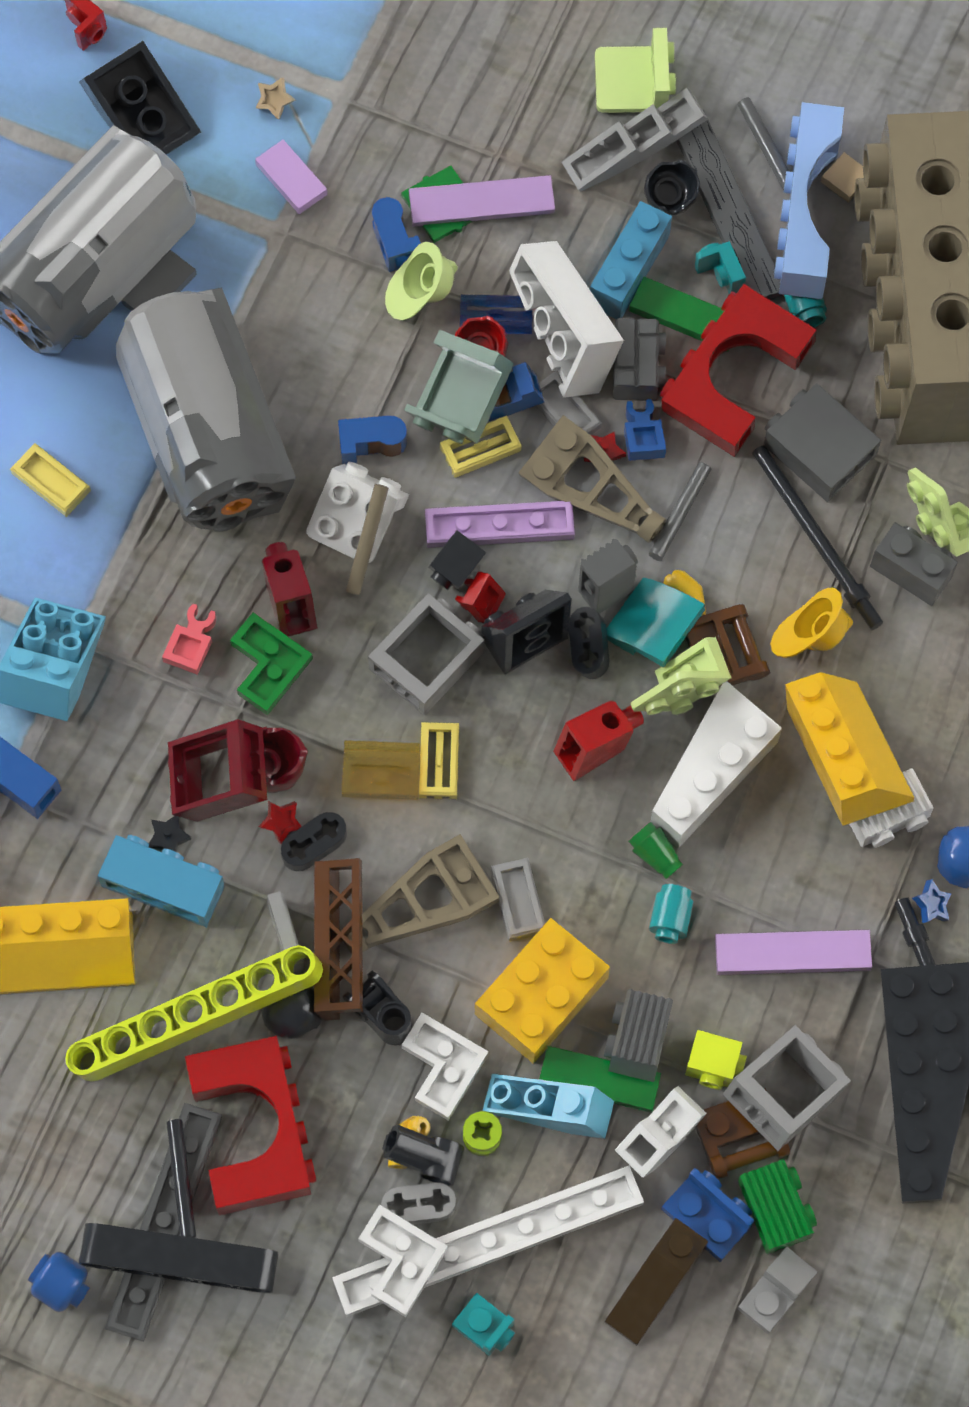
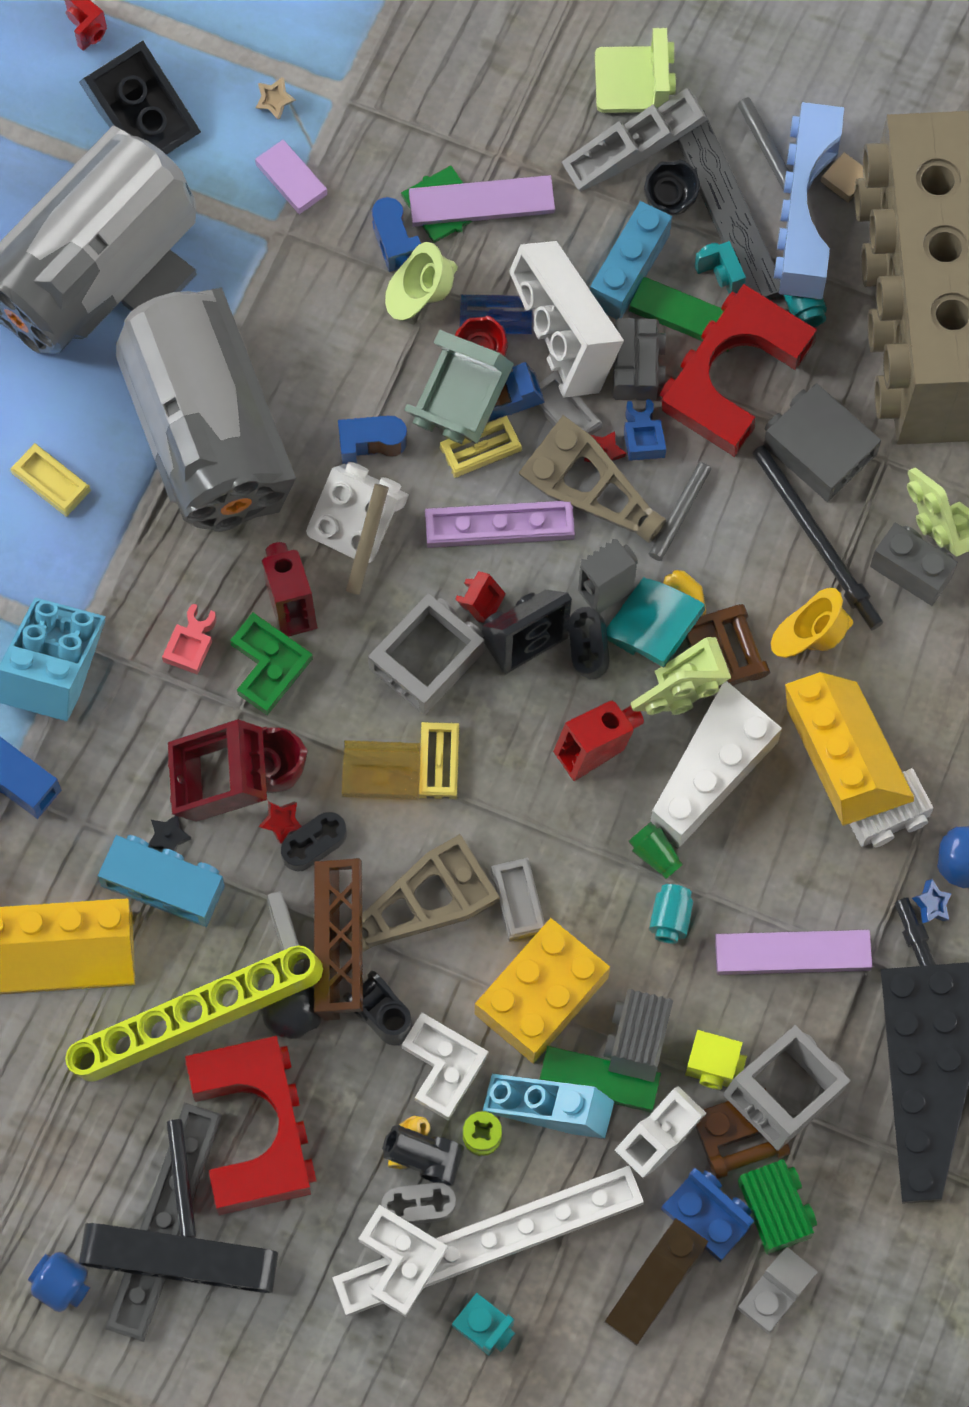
(455, 561): black brick -> none

